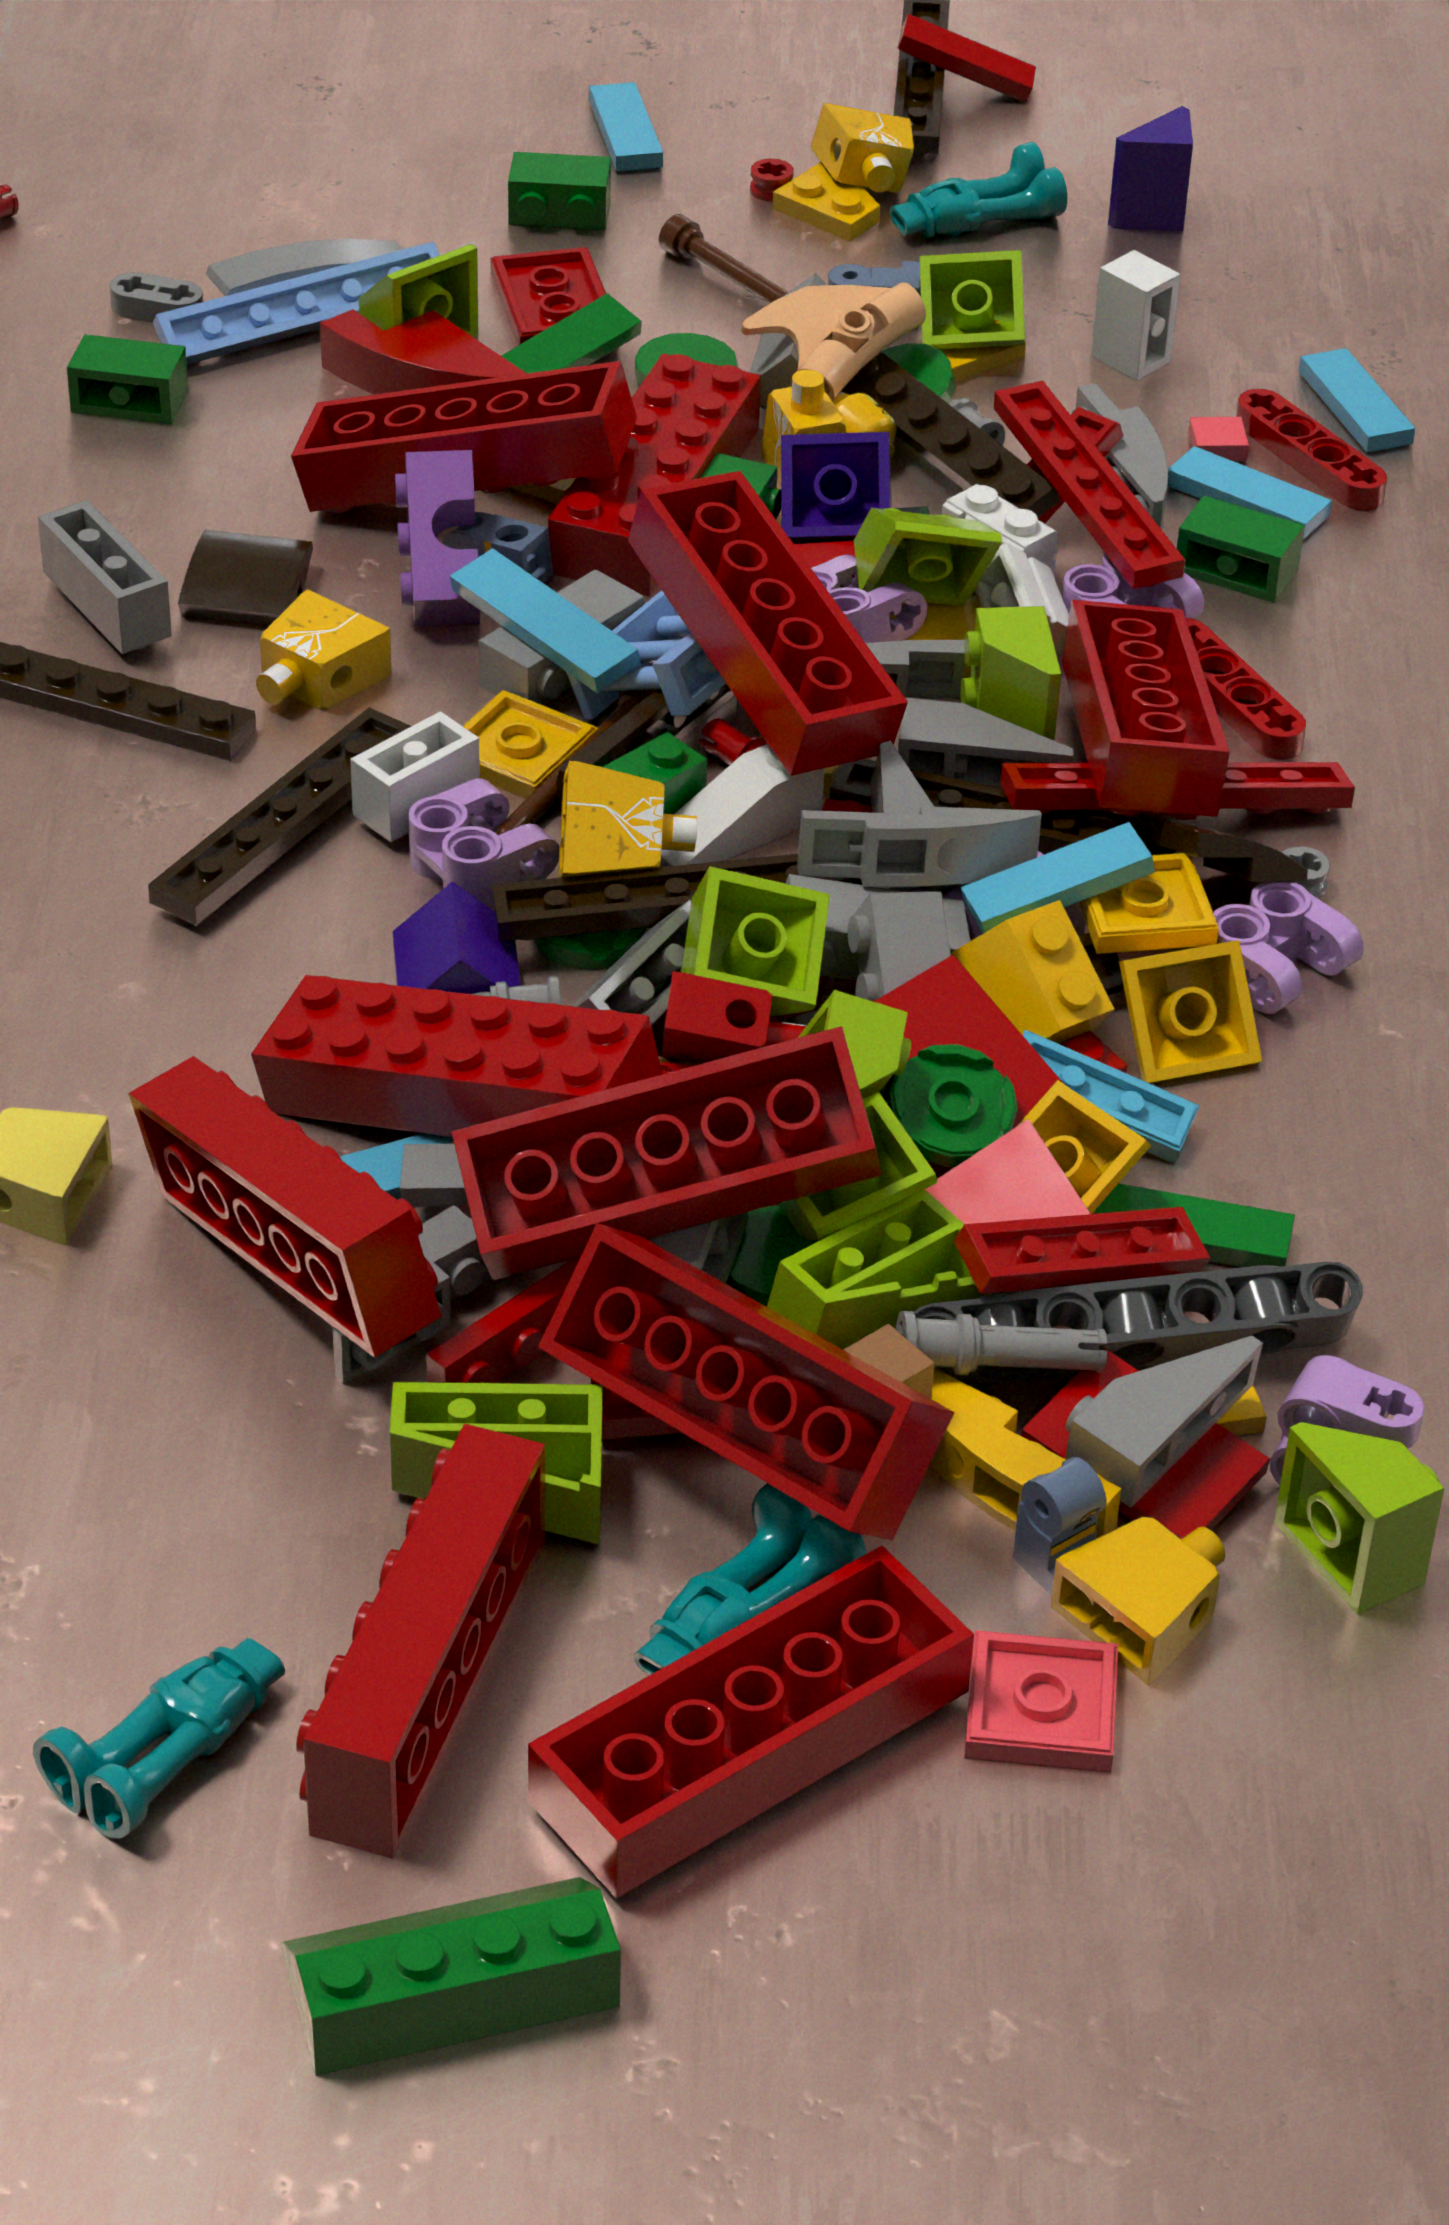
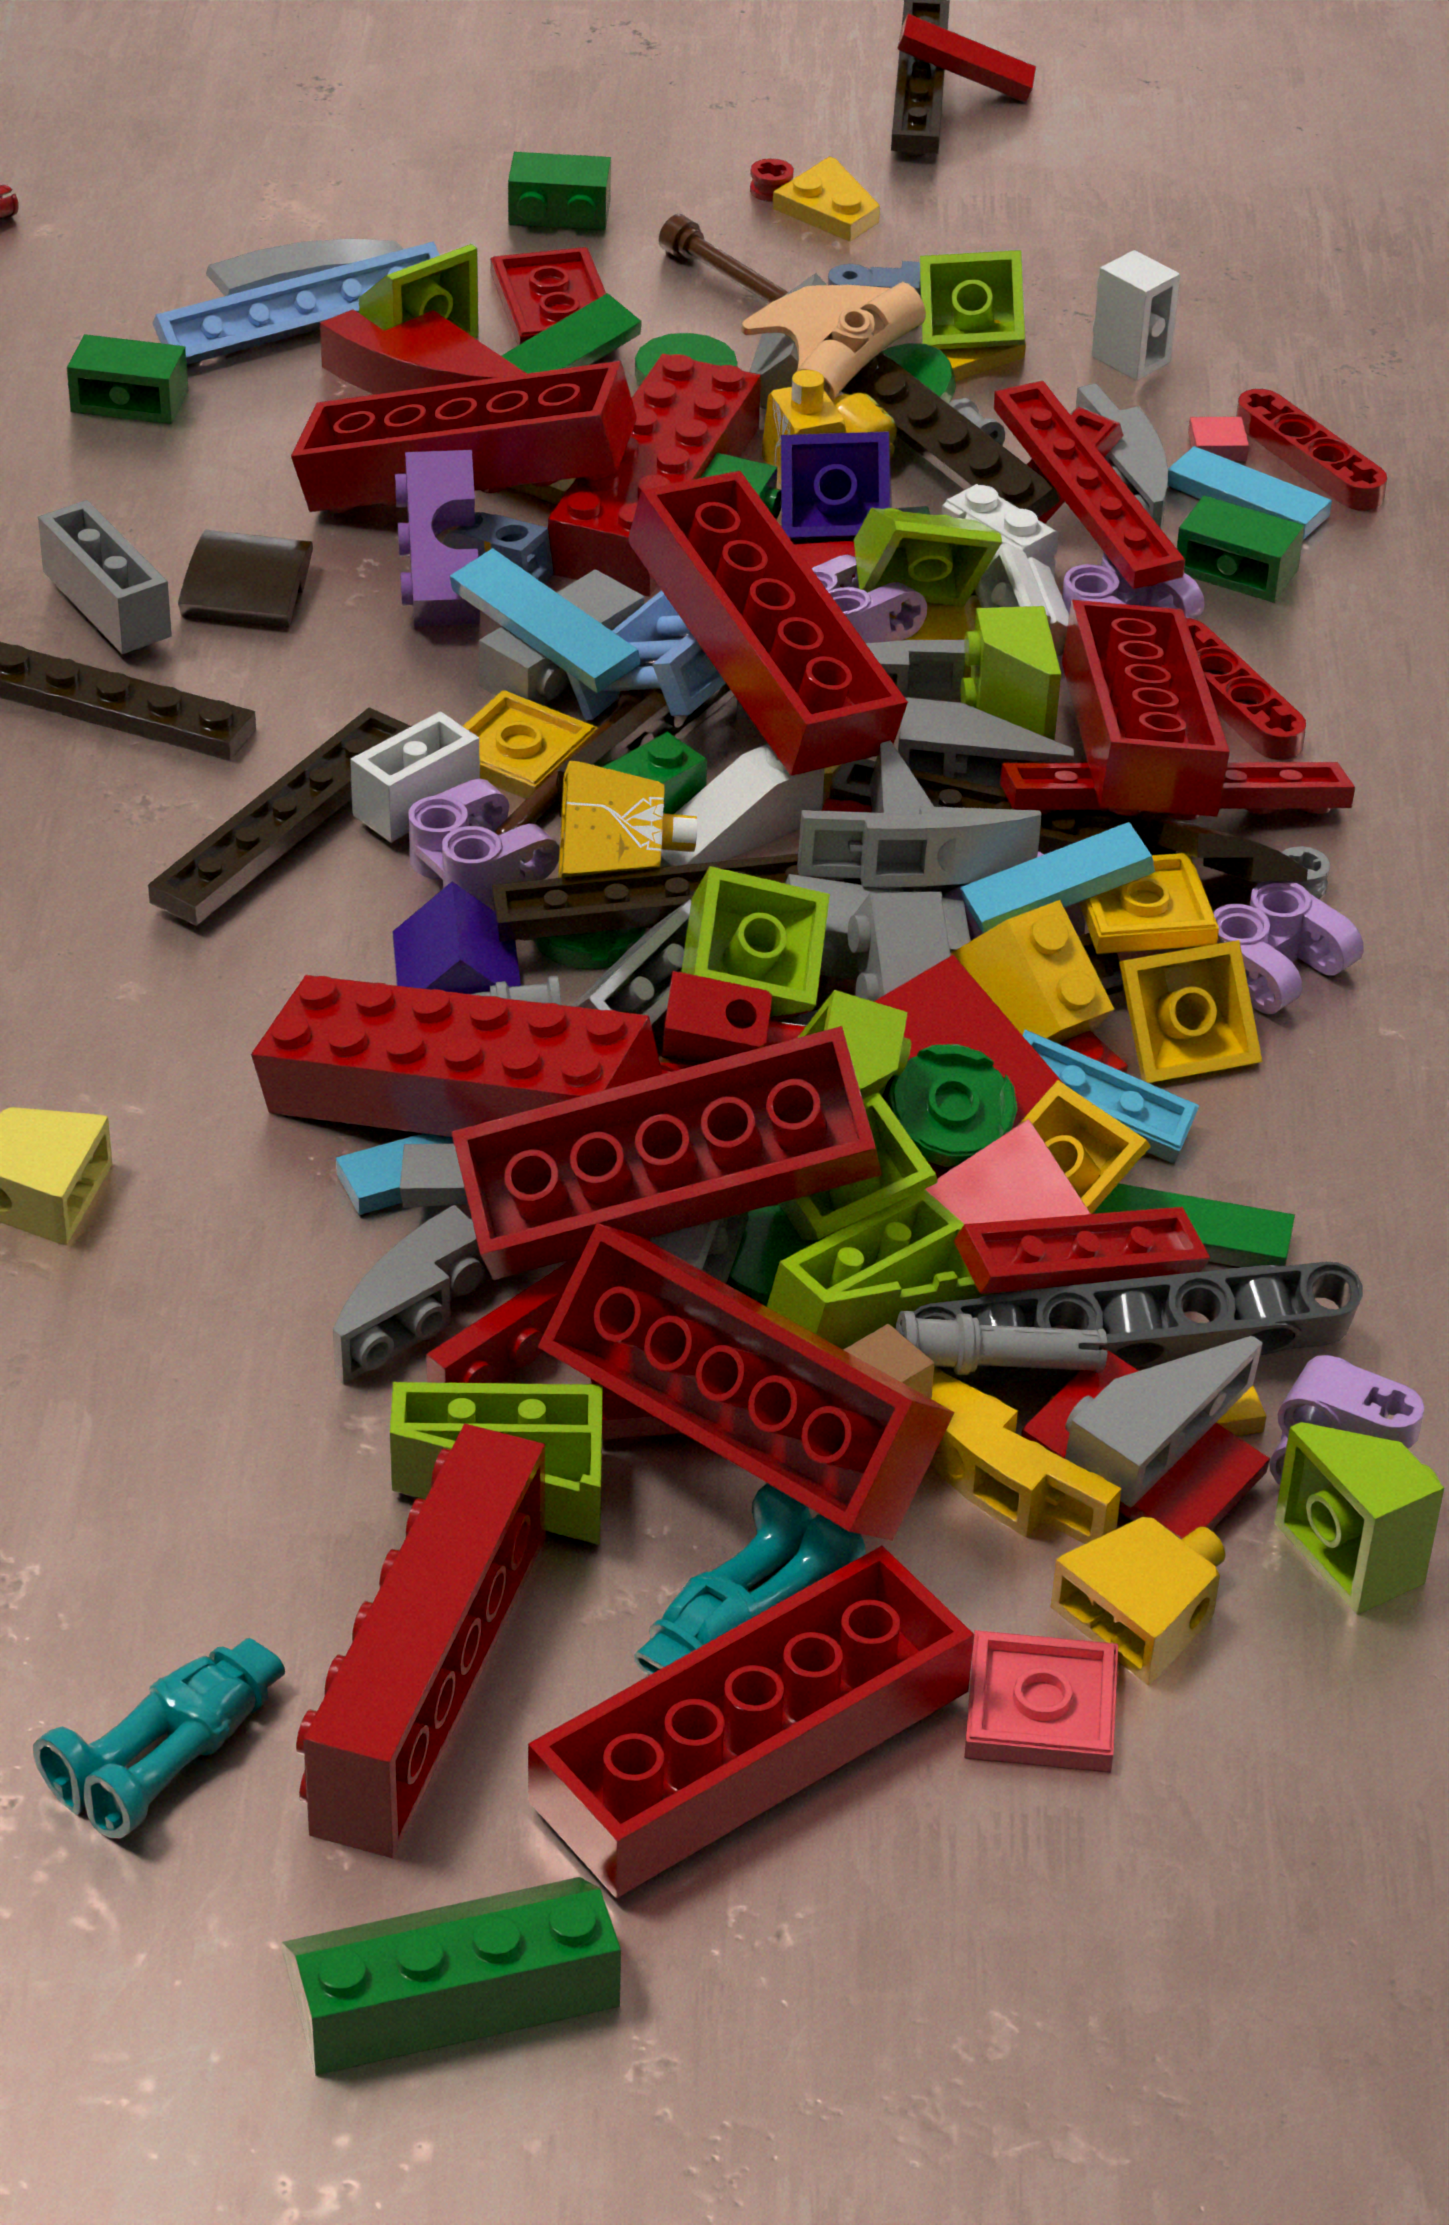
(145, 295): light grey beam -> none
(288, 1205): red brick -> none
(321, 653): yellow torso -> none
(625, 127): medium azure tile -> none
(728, 741): red pin -> none
(871, 148): yellow torso -> none
(963, 205): teal piece -> none
(1056, 1516): sand blue leg -> none
(1152, 174): dark purple slope -> none
(1356, 400): medium azure tile -> none

